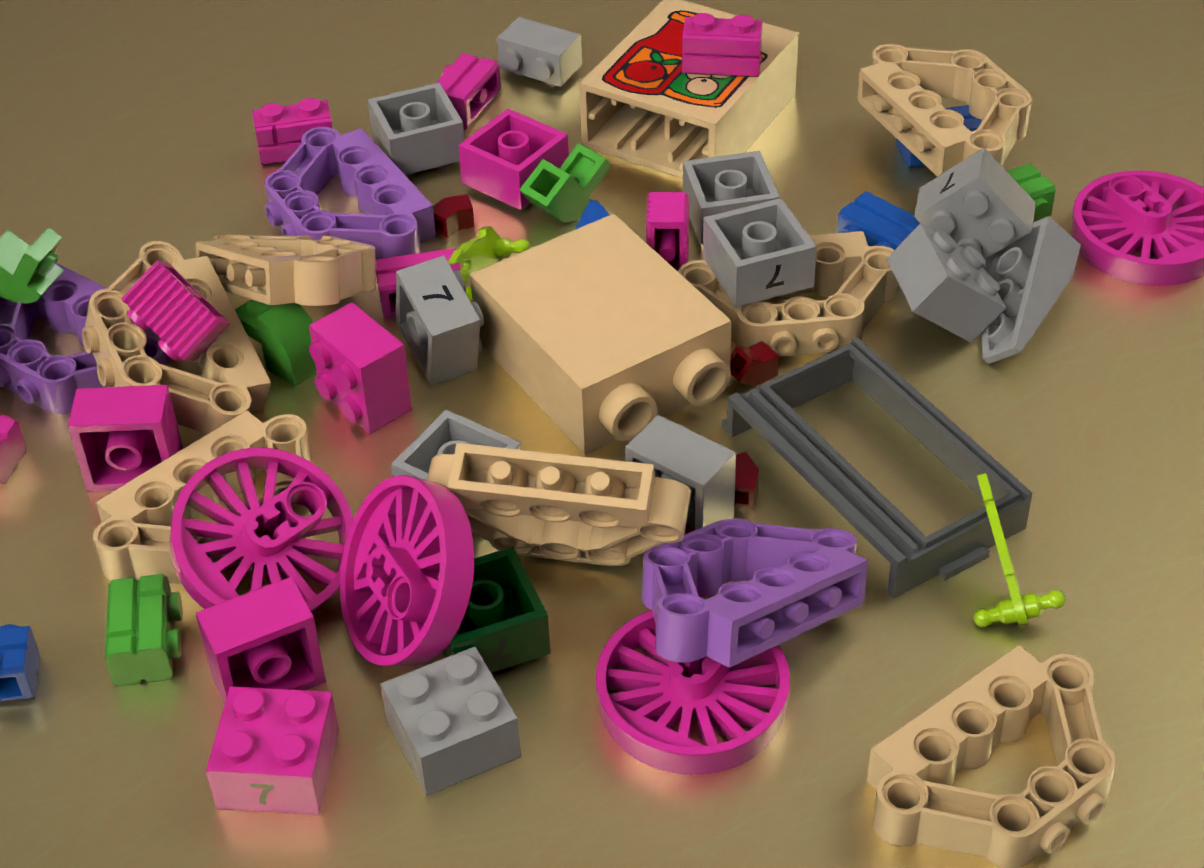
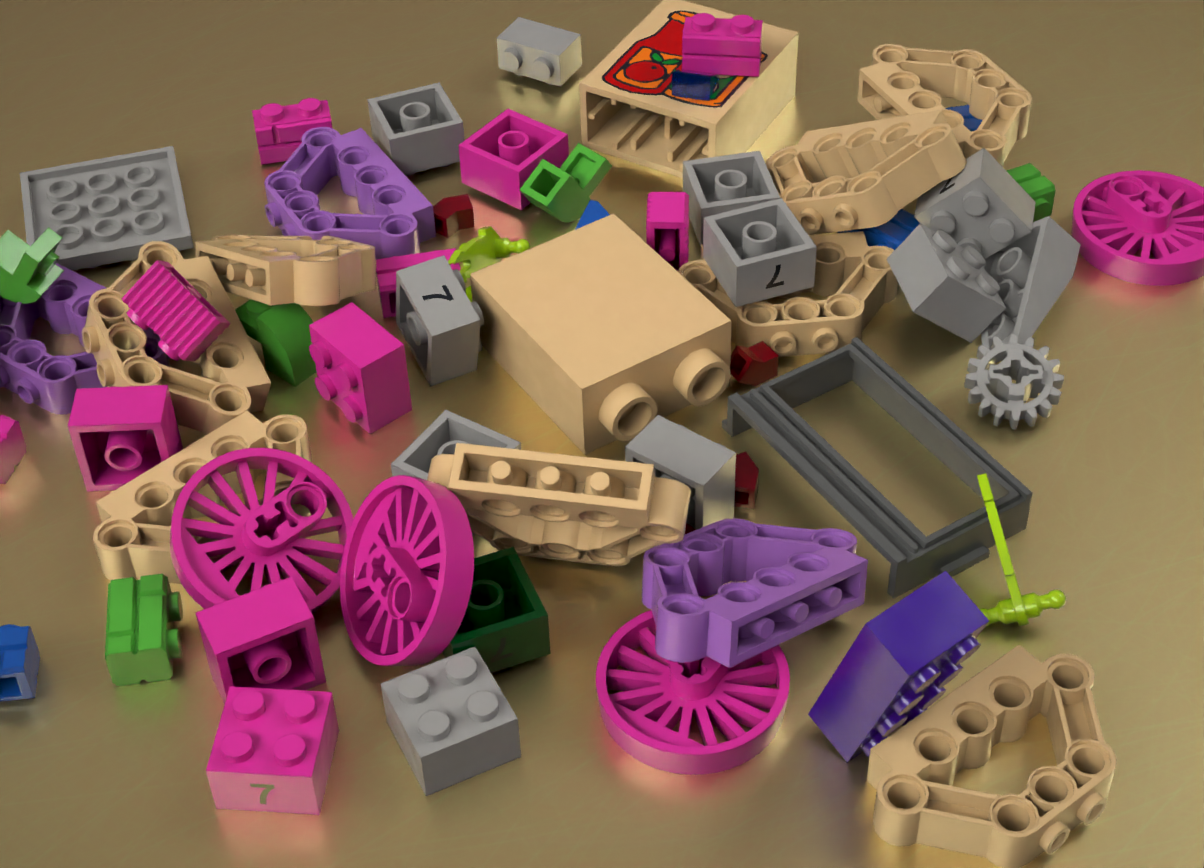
(107, 207): none -> light grey plate
(471, 85): dark pink brick -> none
(693, 84): none -> clear blue slope
(864, 170): none -> tan brick
(898, 666): none -> dark purple brick
(1020, 363): none -> light grey gear

